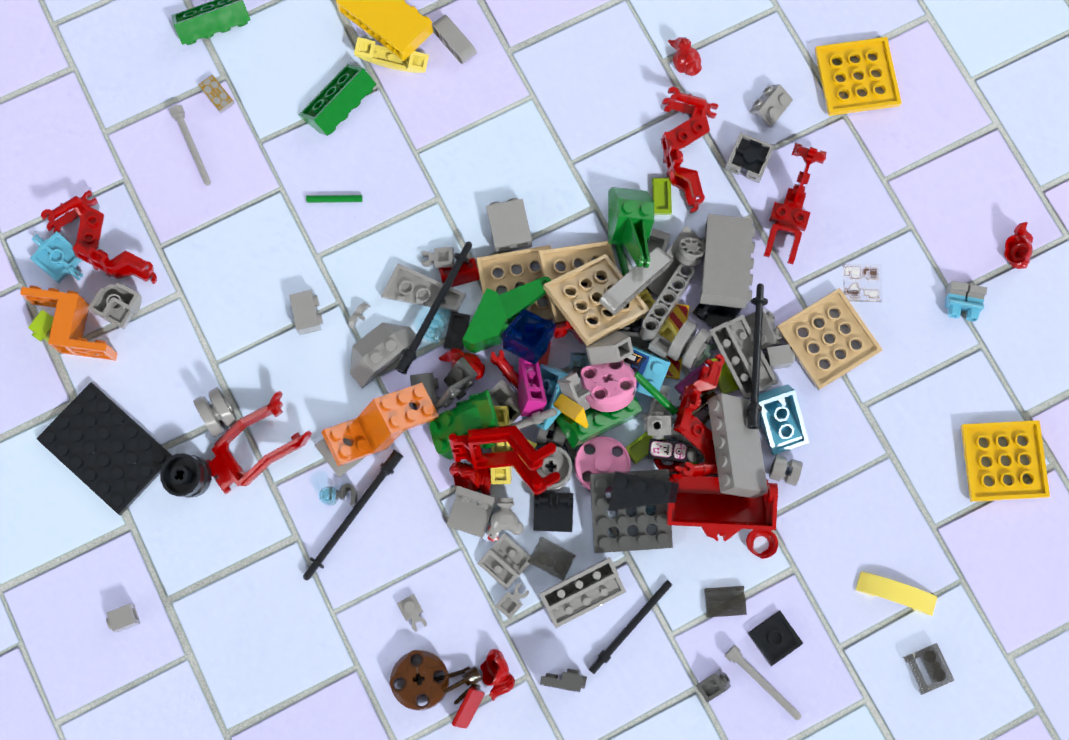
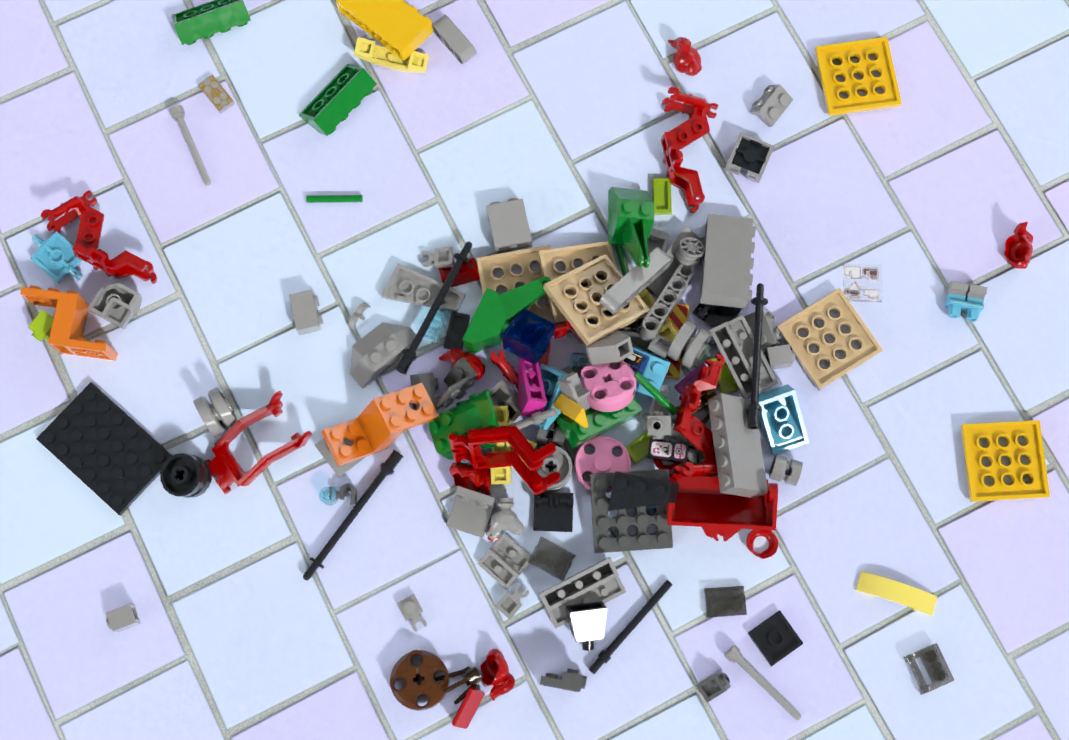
(587, 622): none -> torso
(790, 214): red piece -> none

